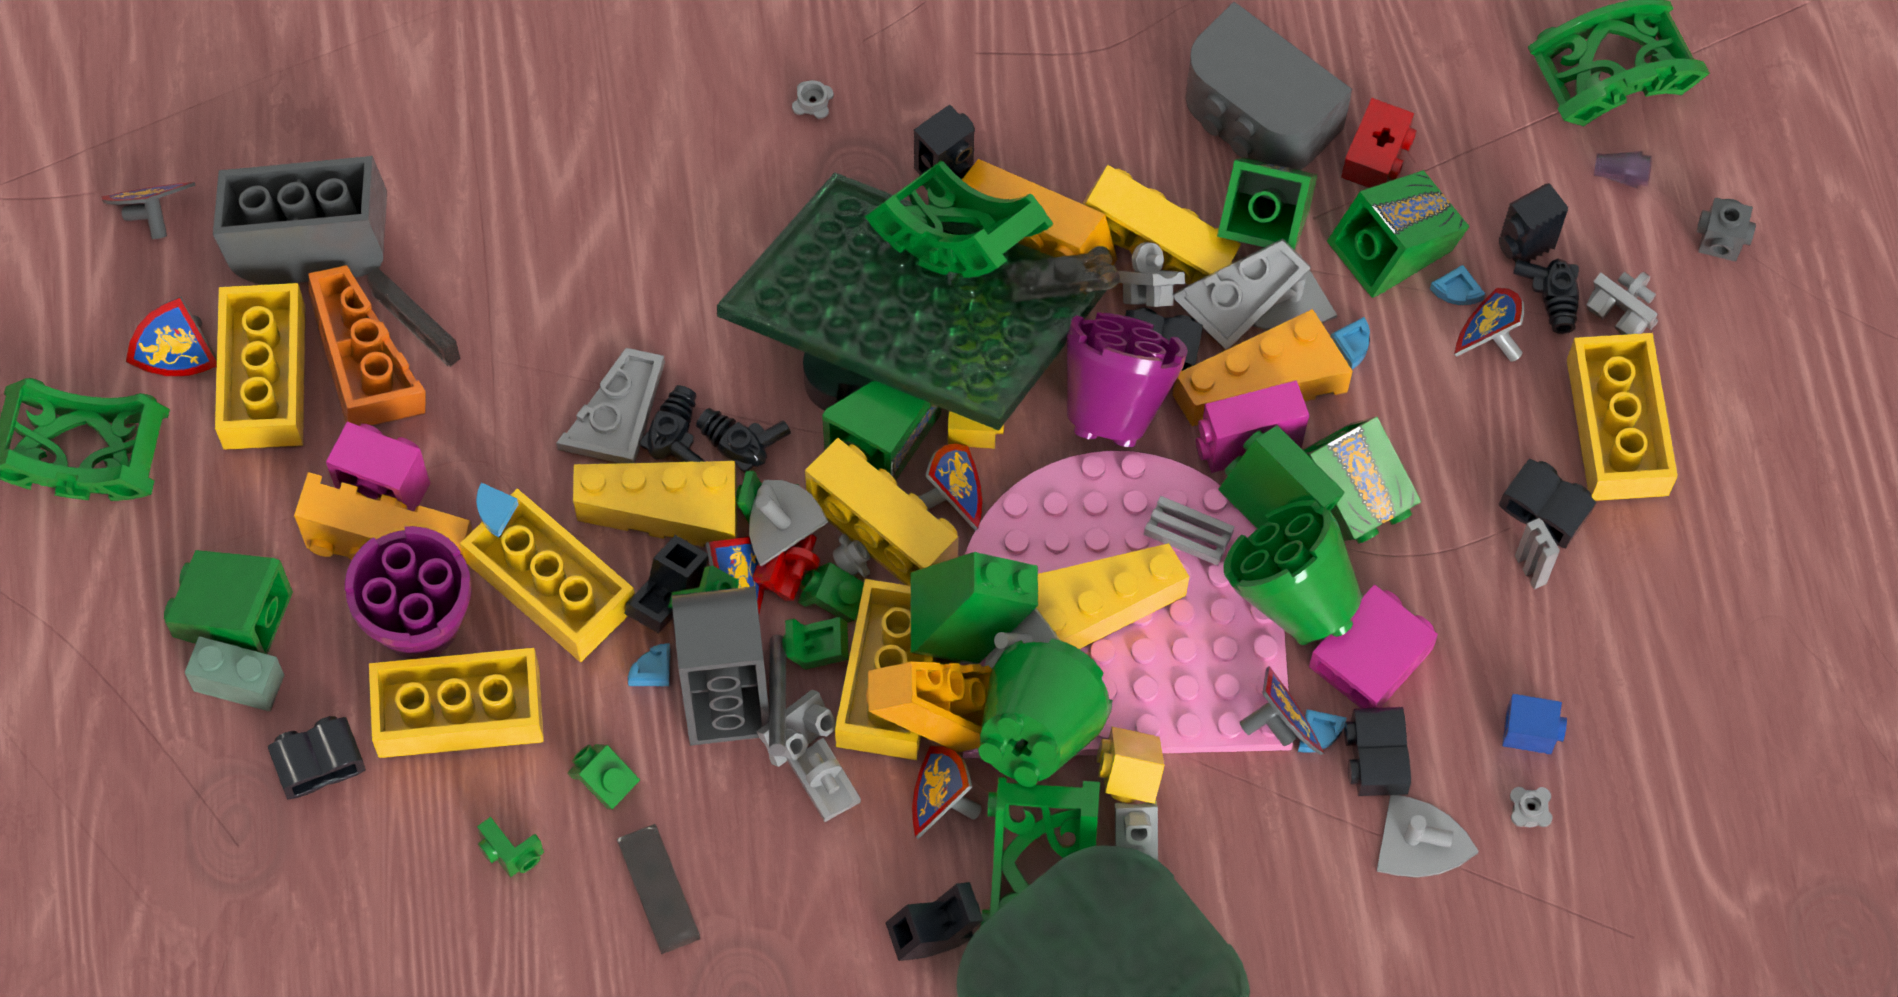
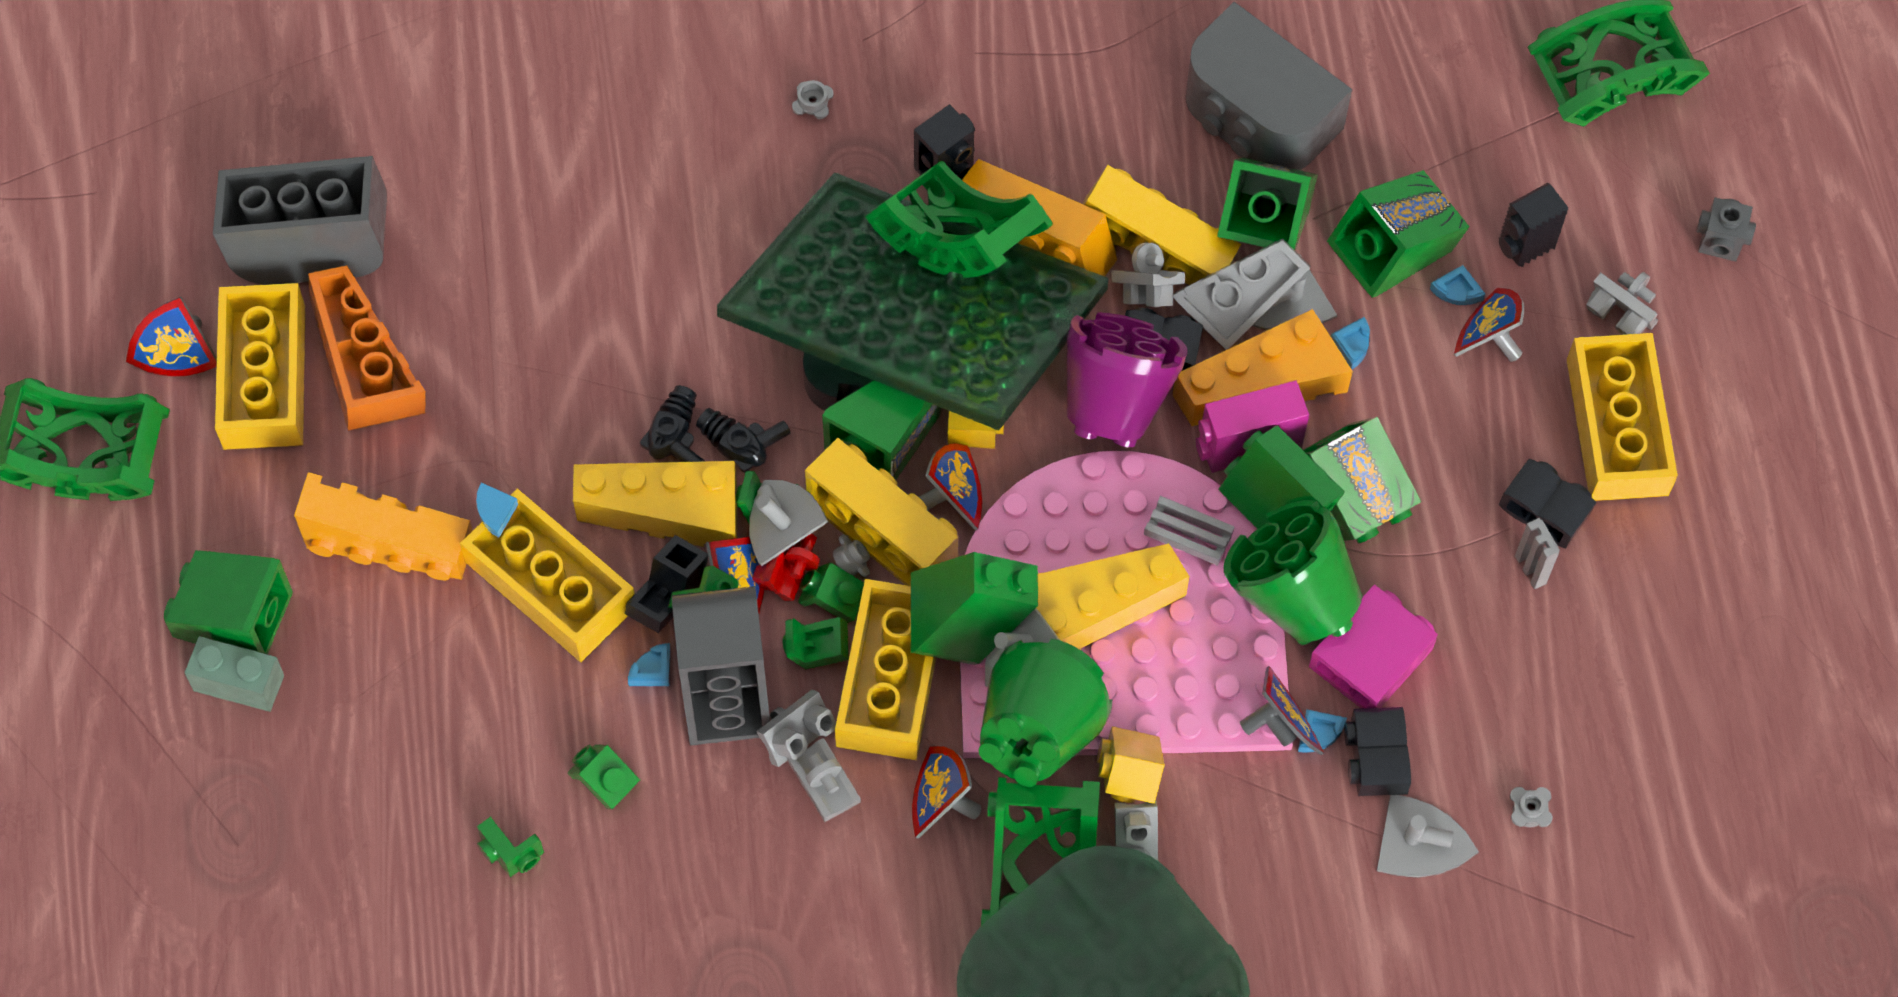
(150, 209): dark grey shield -> none
(316, 757): black brick -> none
(378, 465): dark pink brick -> none
(409, 591): magenta cone -> none
(413, 317): clear smoke tile -> none
(455, 702): yellow brick -> none
(619, 410): light grey wing -> none
(658, 889): clear smoke tile -> none
(777, 697): flat silver bar -> none
(932, 700): light orange wedge -> none
(935, 926): black brick -> none
(1061, 275): clear smoke plate -> none
(1384, 127): red brick -> none
(1533, 724): blue brick -> none
(1558, 288): black piece -> none
(1625, 167): clear purple cone -> none

